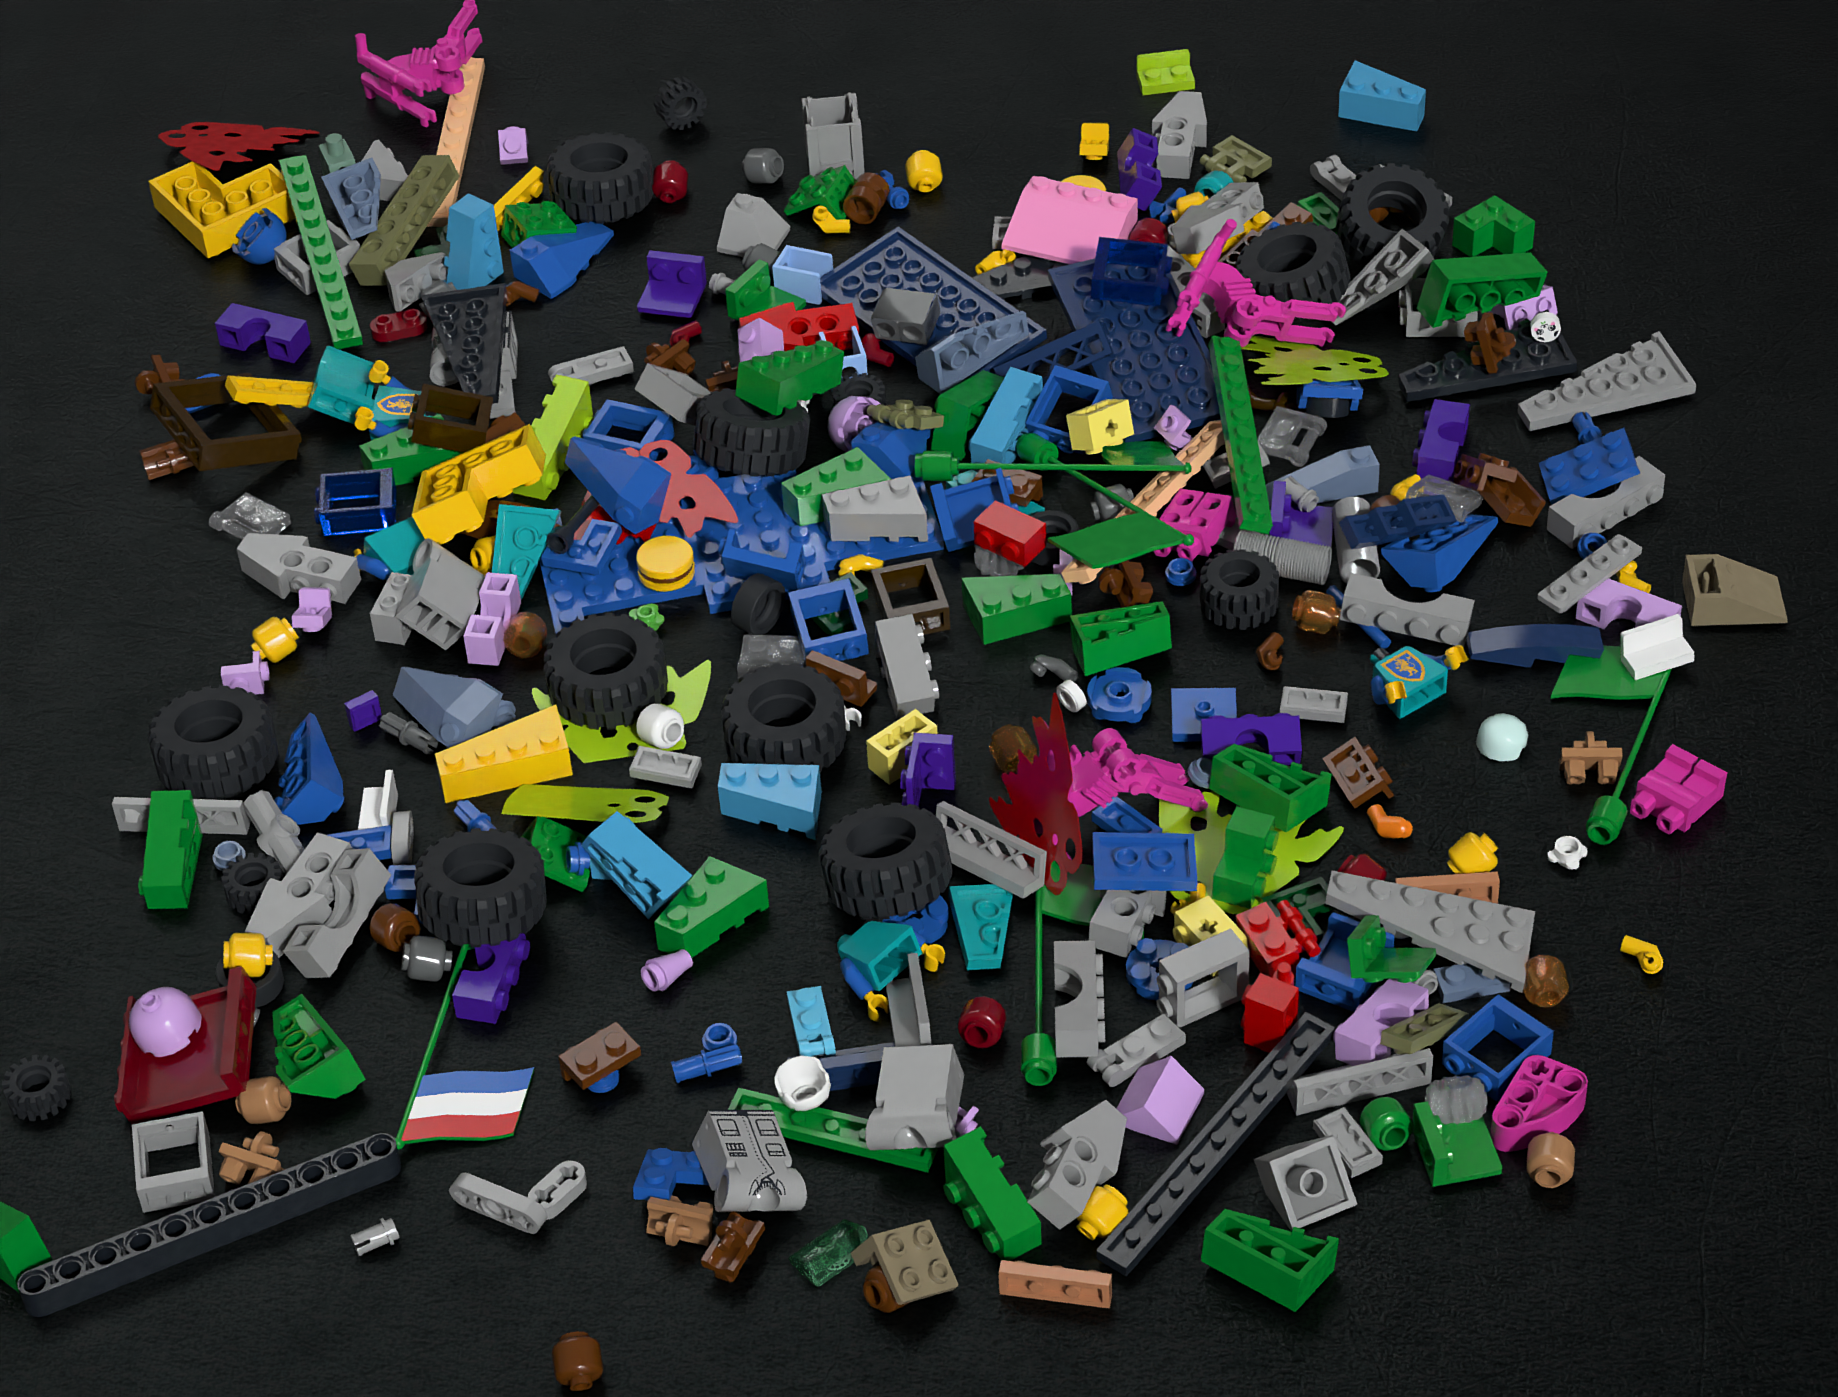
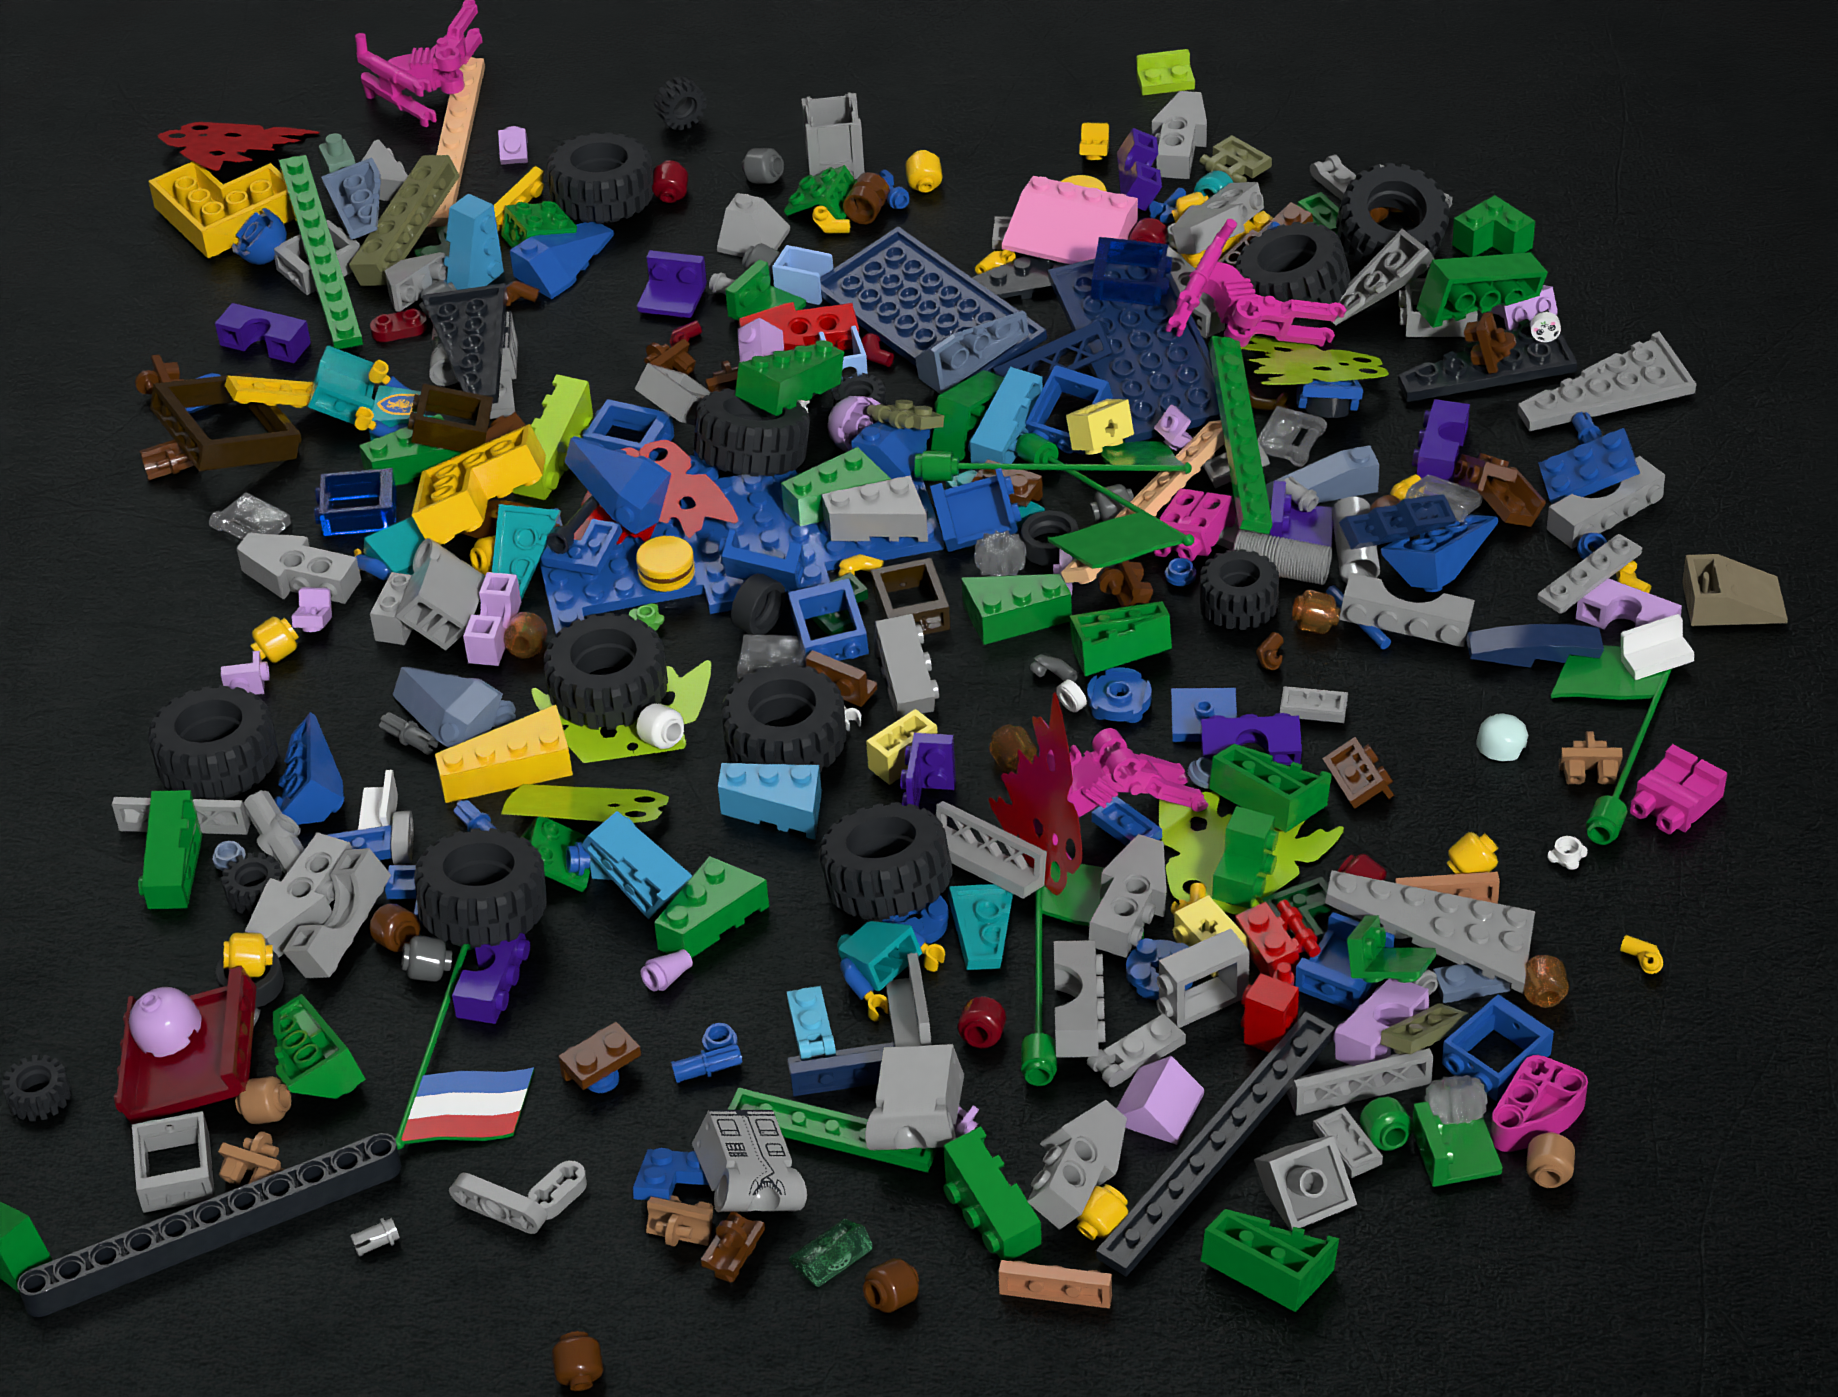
(363, 710): dark purple tile -> none
(596, 366): light grey plate -> none
(665, 767): light grey plate -> none
(802, 1083): white hair -> none
(904, 316): dark grey piece -> none
(910, 1261): dark tan bracket -> none
(1010, 533): red brick -> none
(1144, 861): blue plate -> none
(1381, 99): dark azure wedge -> none
(1389, 826): orange arm -> none
(1411, 678): torso -> none

